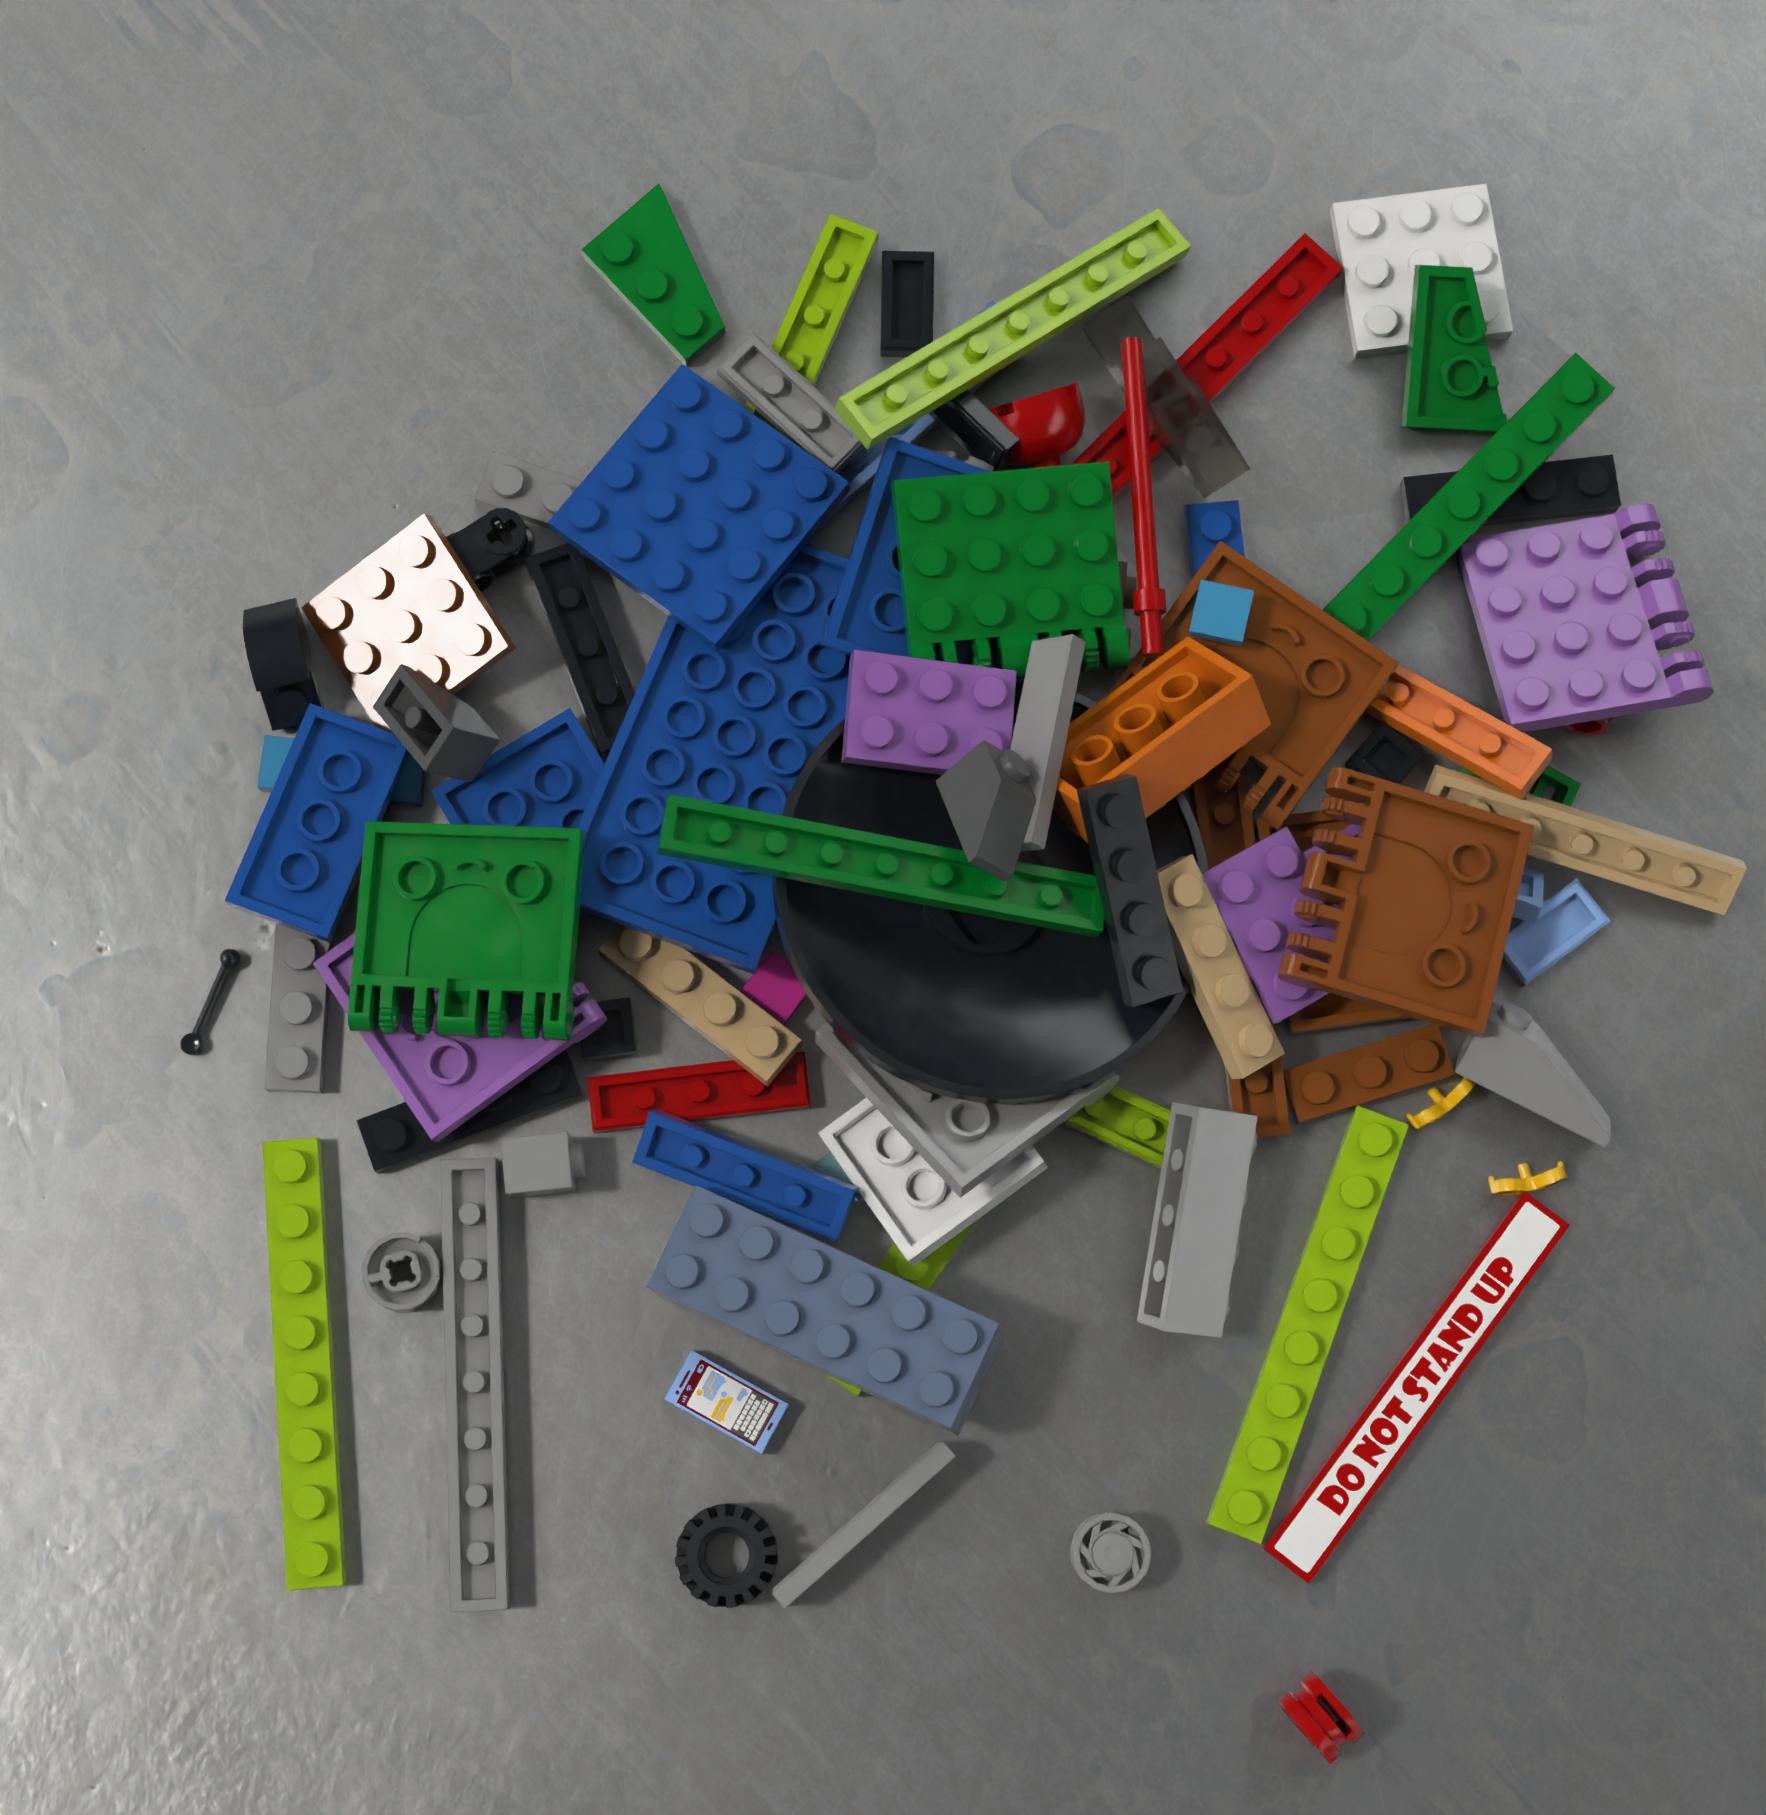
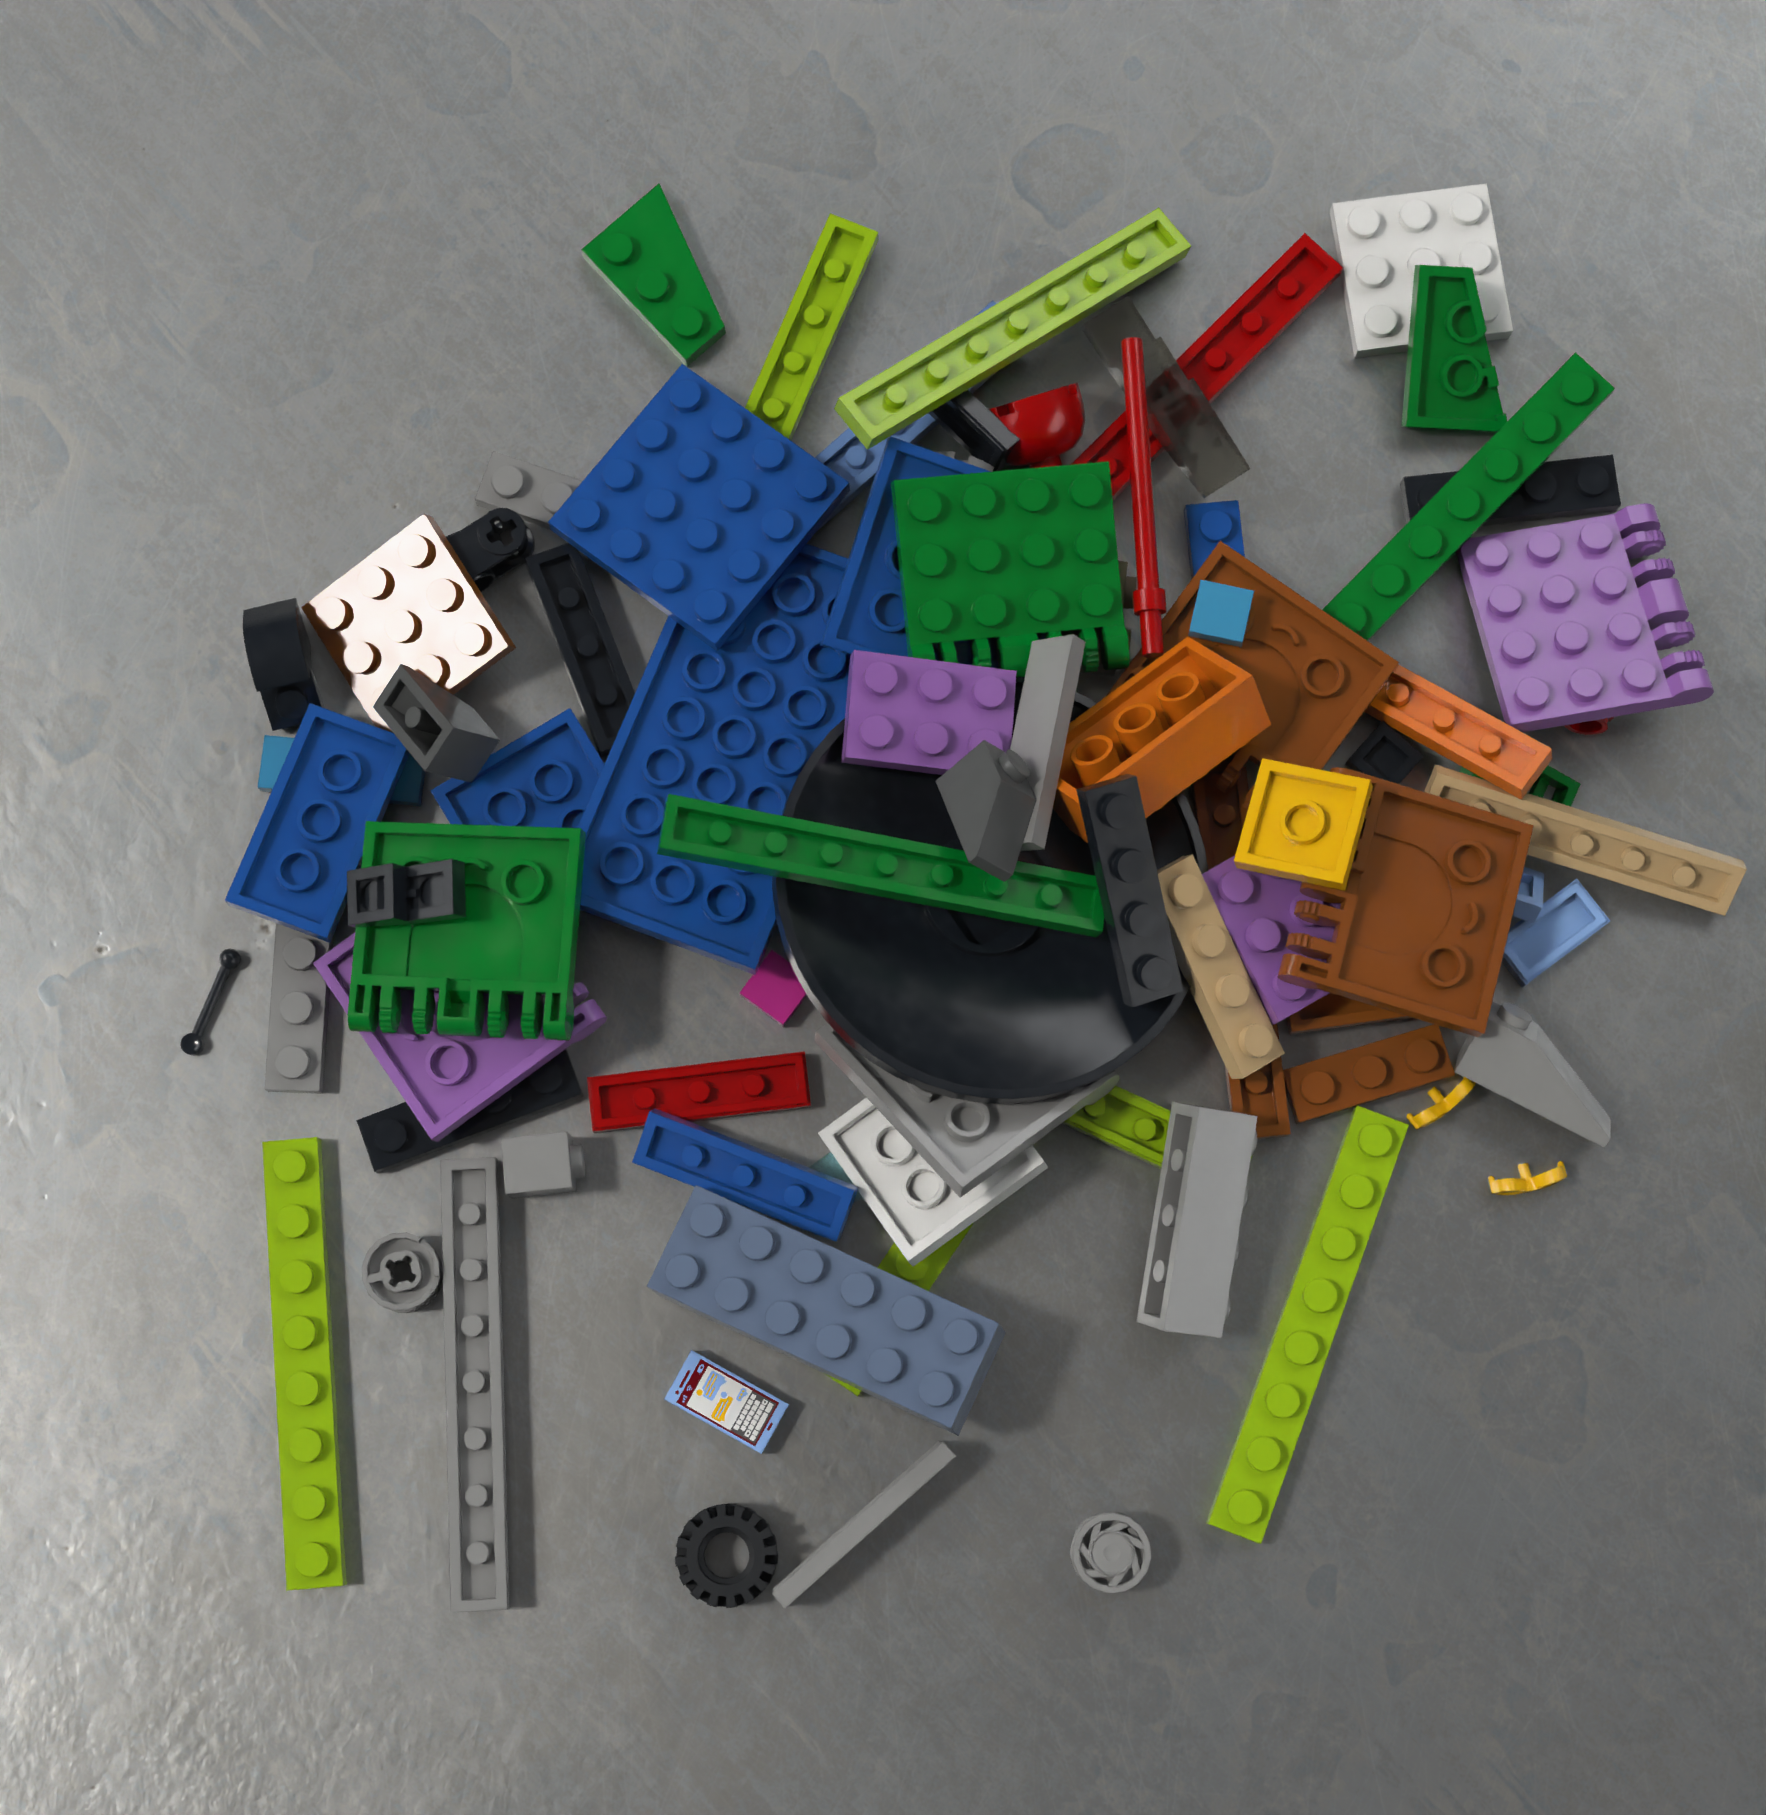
(406, 894): none -> black slope
(616, 1035): black plate -> none
(703, 1001): tan plate -> none
(790, 403): light grey tile -> none
(906, 302): black tile -> none
(1303, 824): none -> yellow plate
(1314, 1719): red wheel -> none
(1415, 1387): tile -> none

